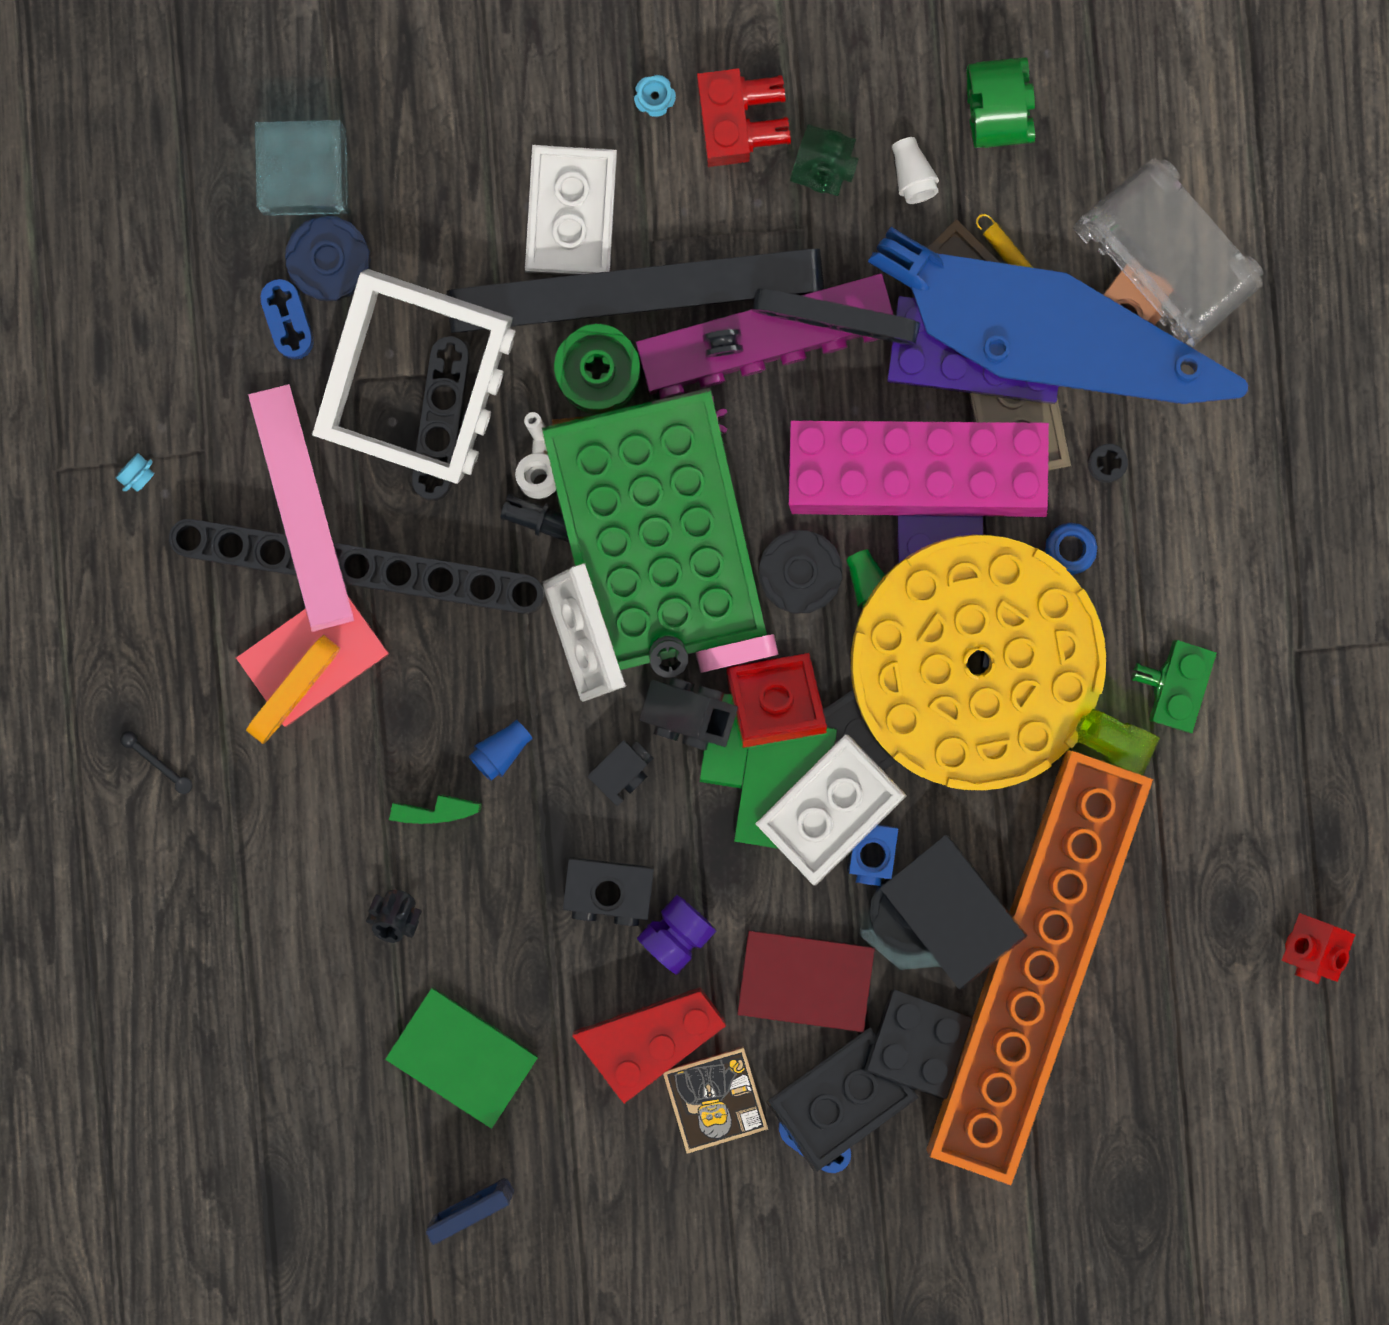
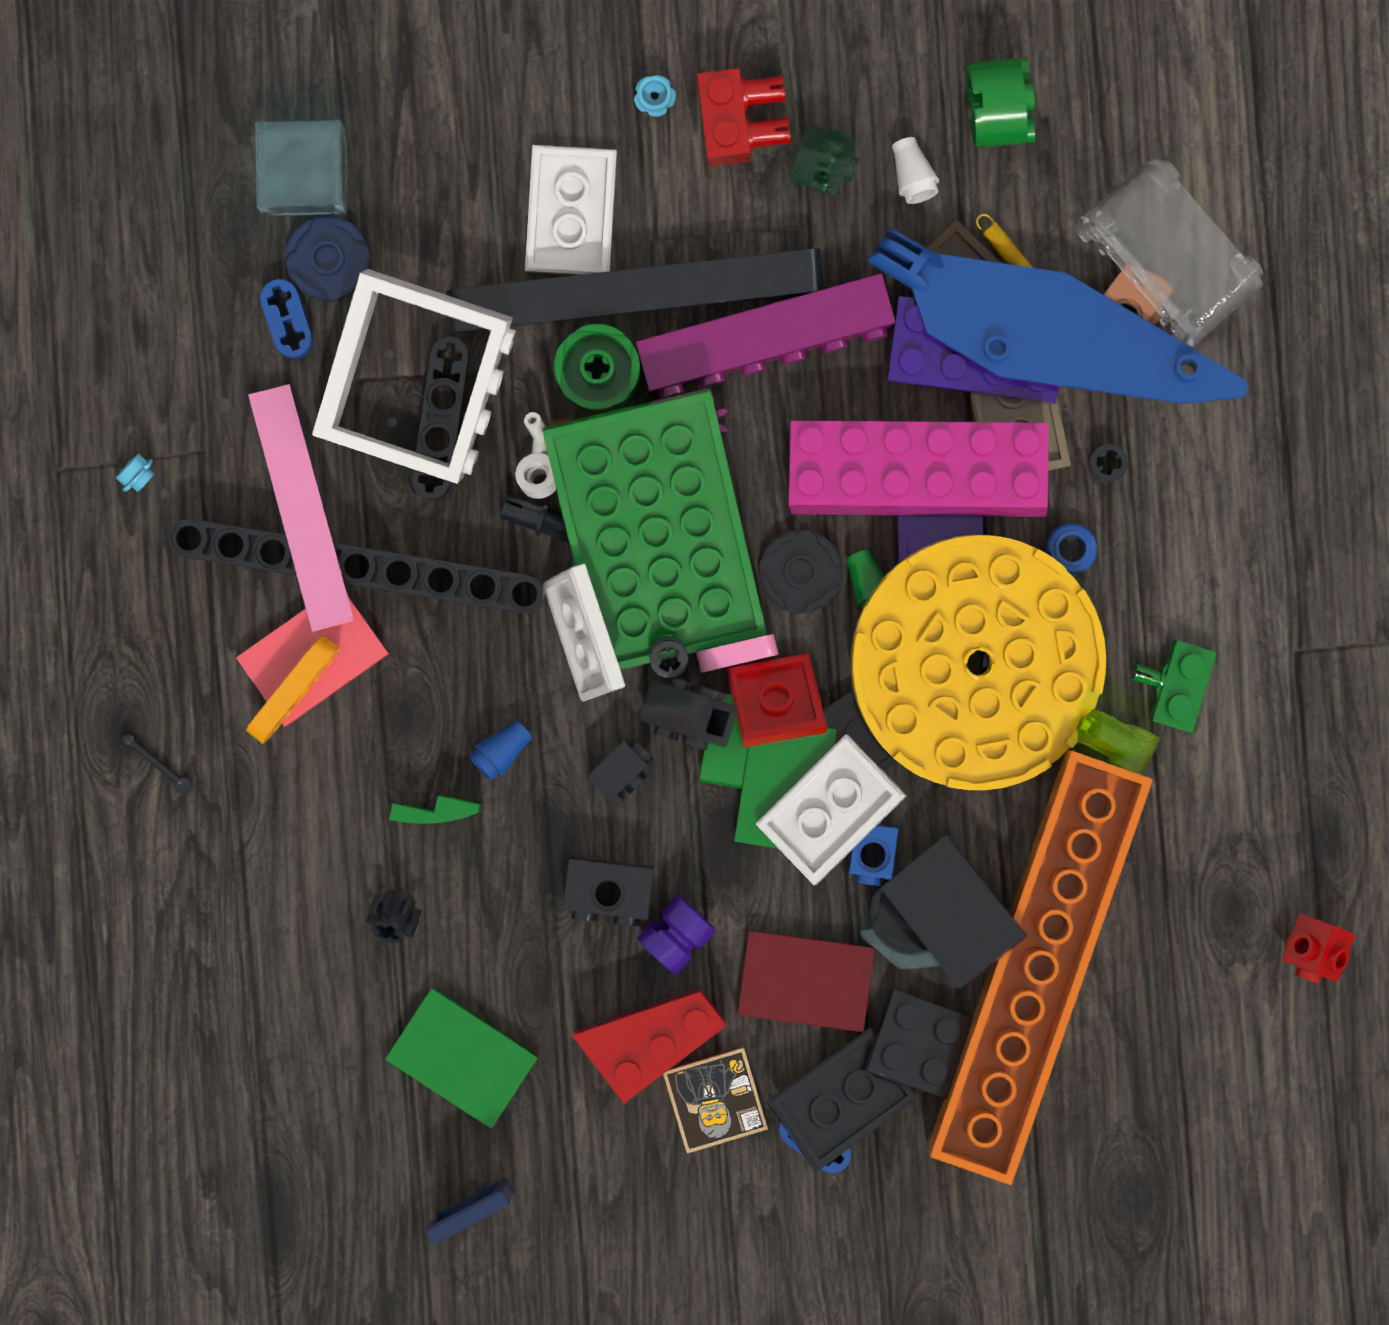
(723, 343): black bush -> none
(836, 316): black beam -> none

